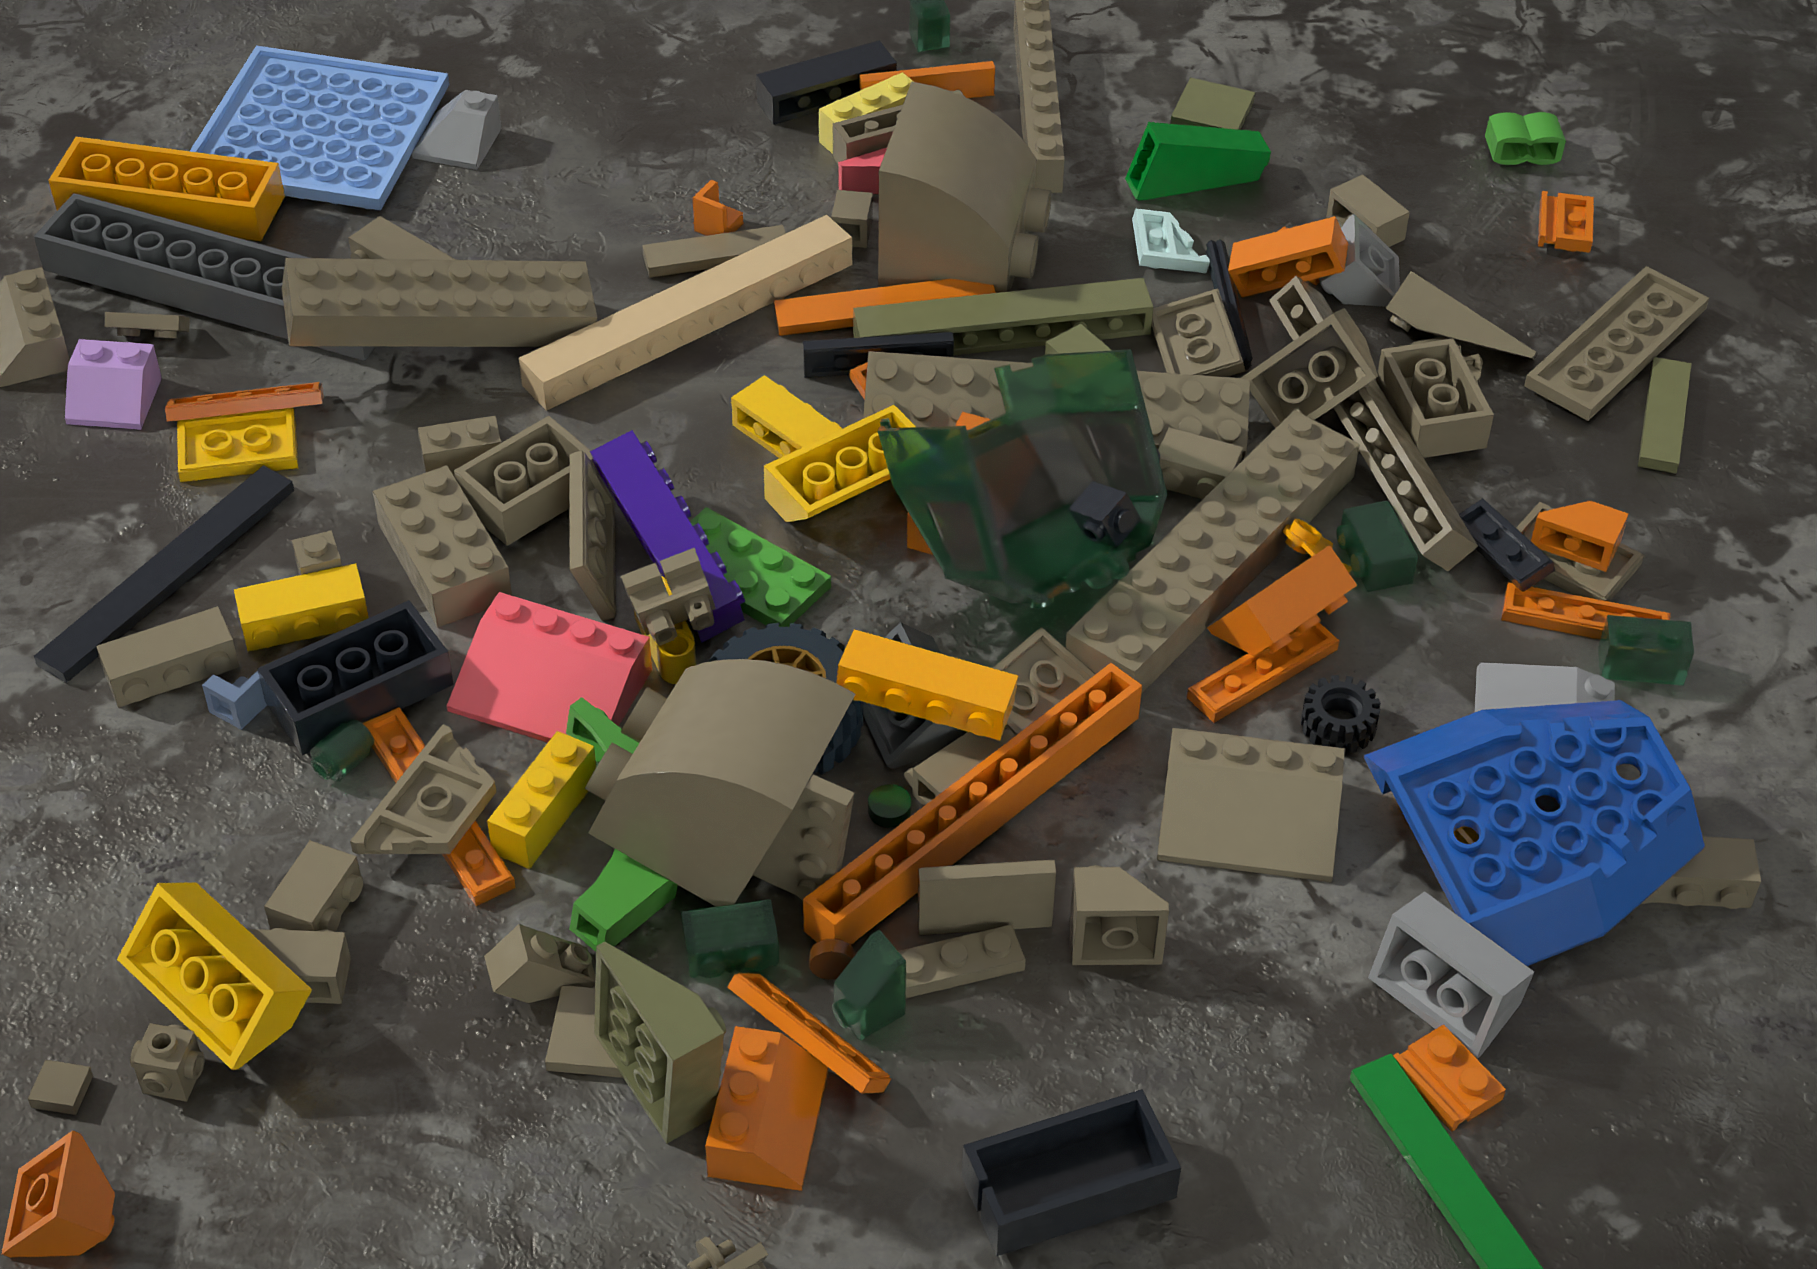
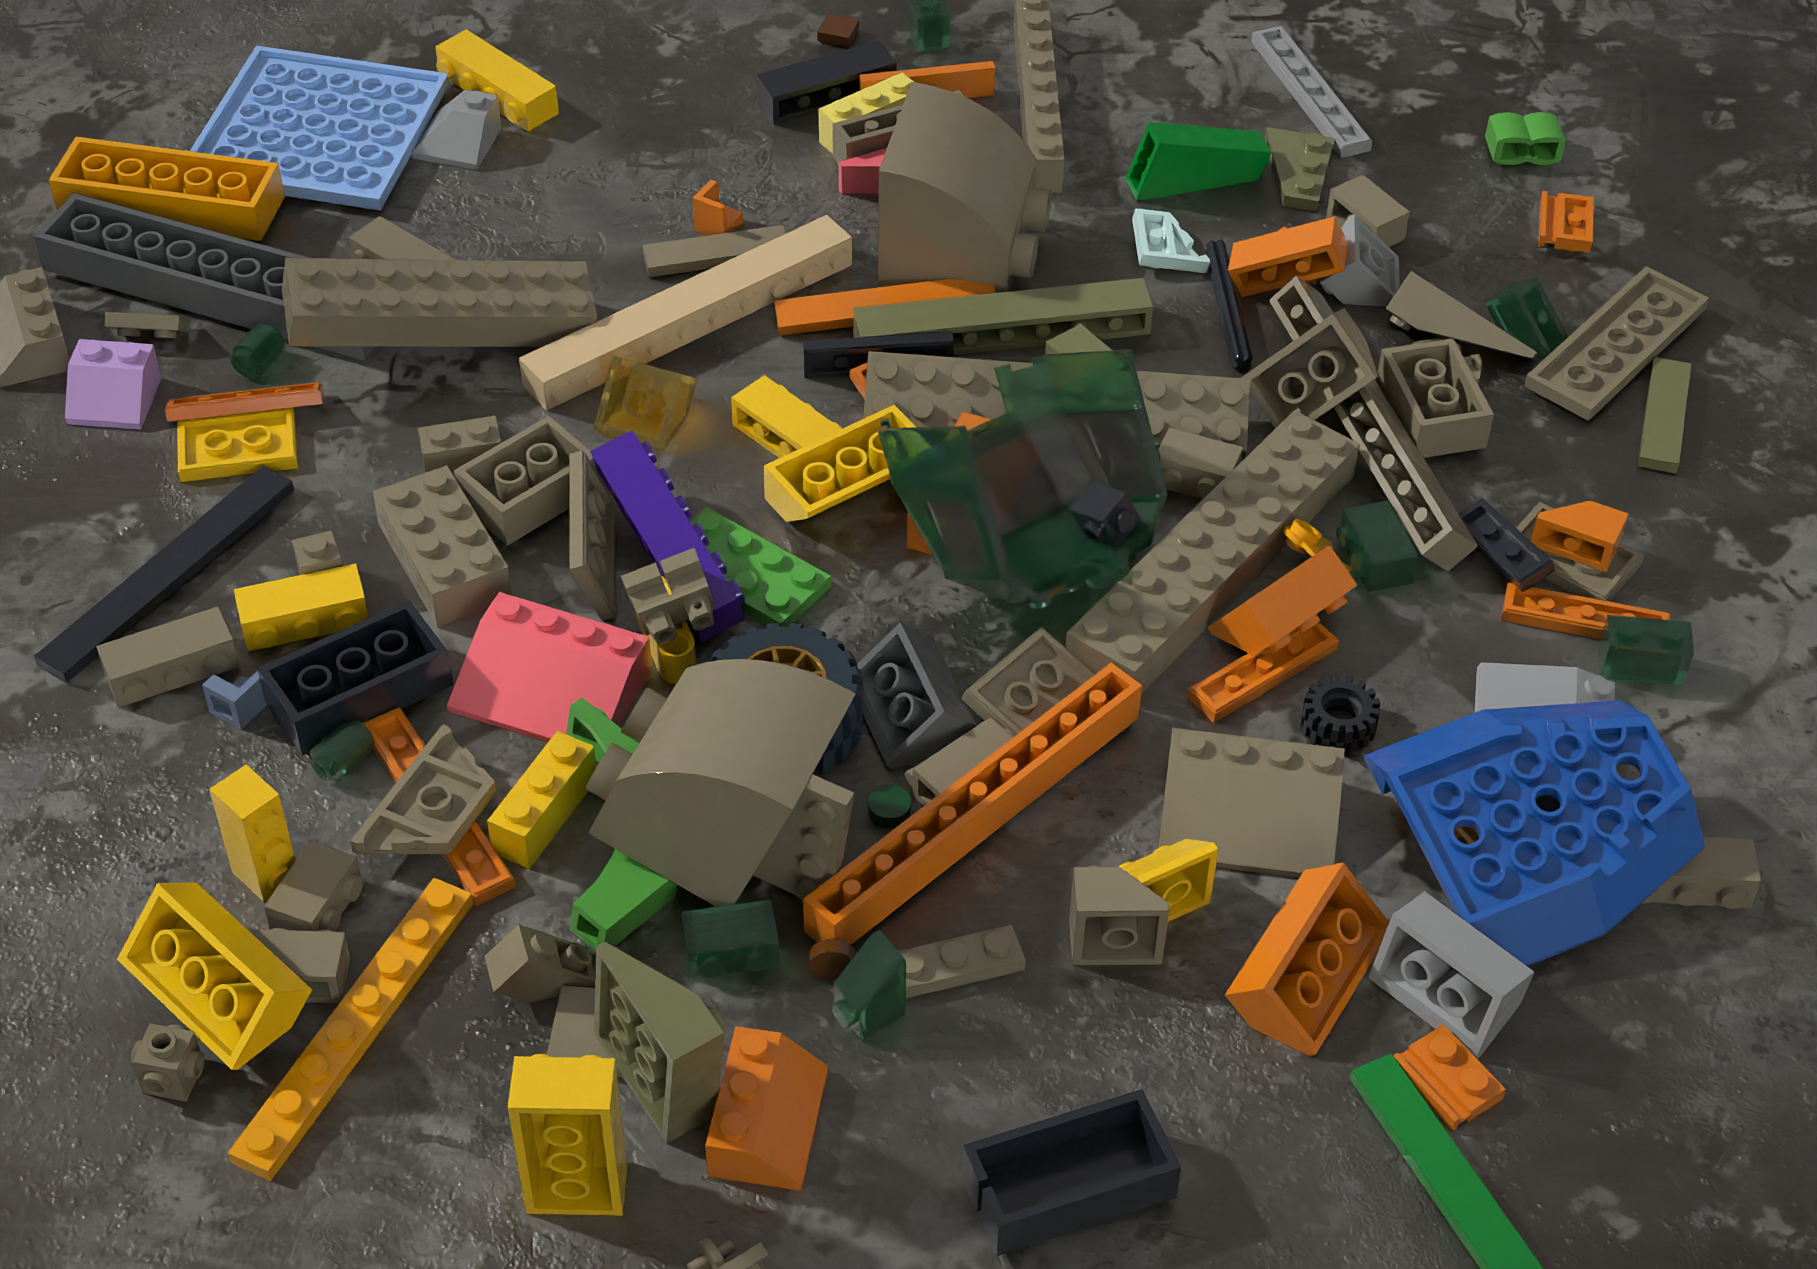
(59, 1203): orange slope -> none
(60, 1087): dark tan tile -> none
(253, 830): none -> yellow brick
(257, 350): none -> clear green brick
(350, 1030): none -> light orange plate
(478, 66): none -> yellow brick
(568, 1134): none -> yellow brick
(645, 401): none -> clear yellow slope
(810, 1033): orange tile -> none
(838, 30): none -> reddish brown tile
(854, 214): dark tan brick -> none
(927, 684): light orange brick -> none
(986, 896): dark tan tile -> none
(1178, 874): none -> yellow slope
(1197, 337): dark tan tile -> none
(1212, 105): olive tile -> none
(1300, 166): none -> olive wing
(1310, 959): none -> orange slope
(1311, 91): none -> light grey tile
(1528, 316): none -> clear green slope

